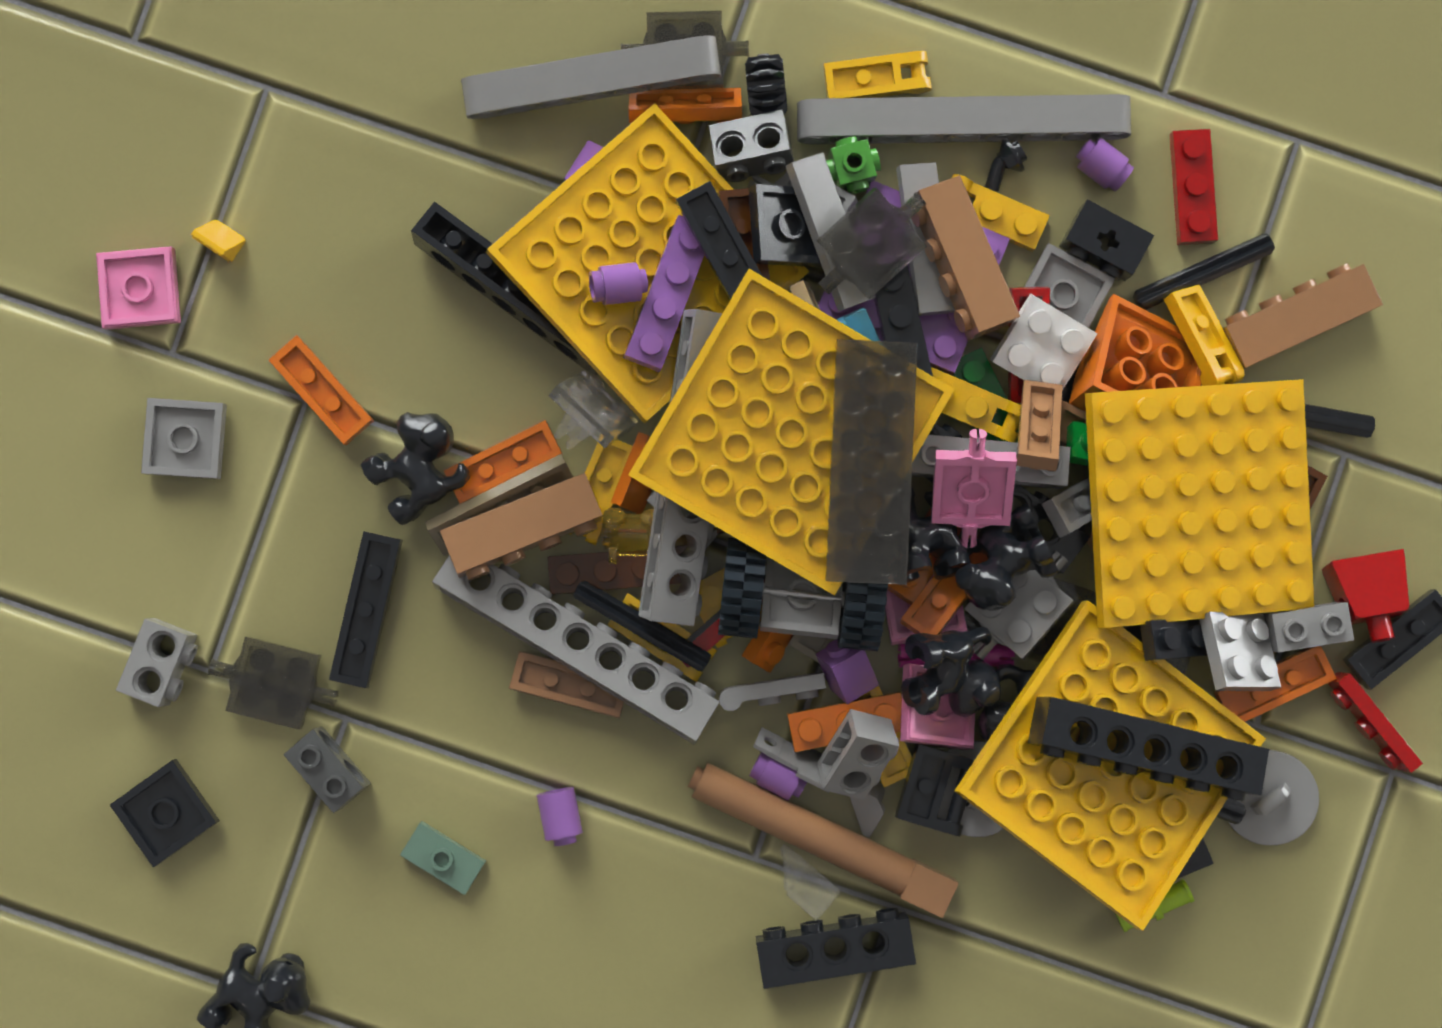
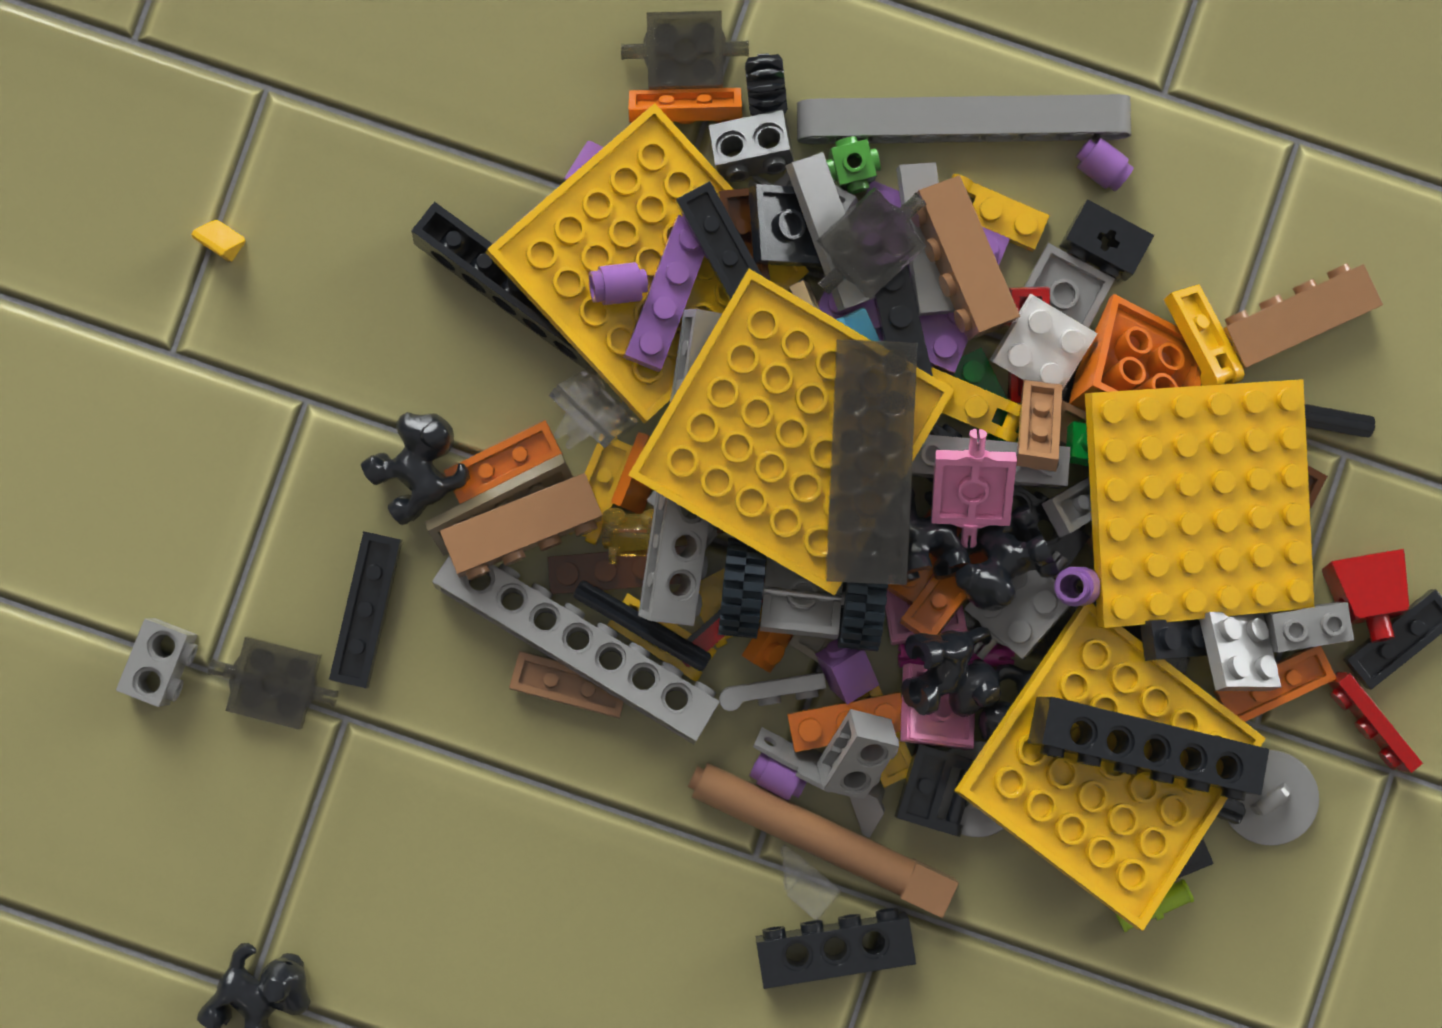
(138, 288): bright pink plate -> none
(164, 812): black plate -> none
(184, 438): light grey plate -> none
(321, 390): orange plate -> none
(327, 769): dark grey brick -> none
(443, 857): sand green plate -> none
(560, 815): medium lavender brick -> none
(591, 77): light grey beam -> none
(877, 76): yellow plate -> none
(1010, 157): black plate -> none
(1066, 586): none -> medium lavender brick
(1193, 186): red plate -> none
(1205, 270): black axle -> none

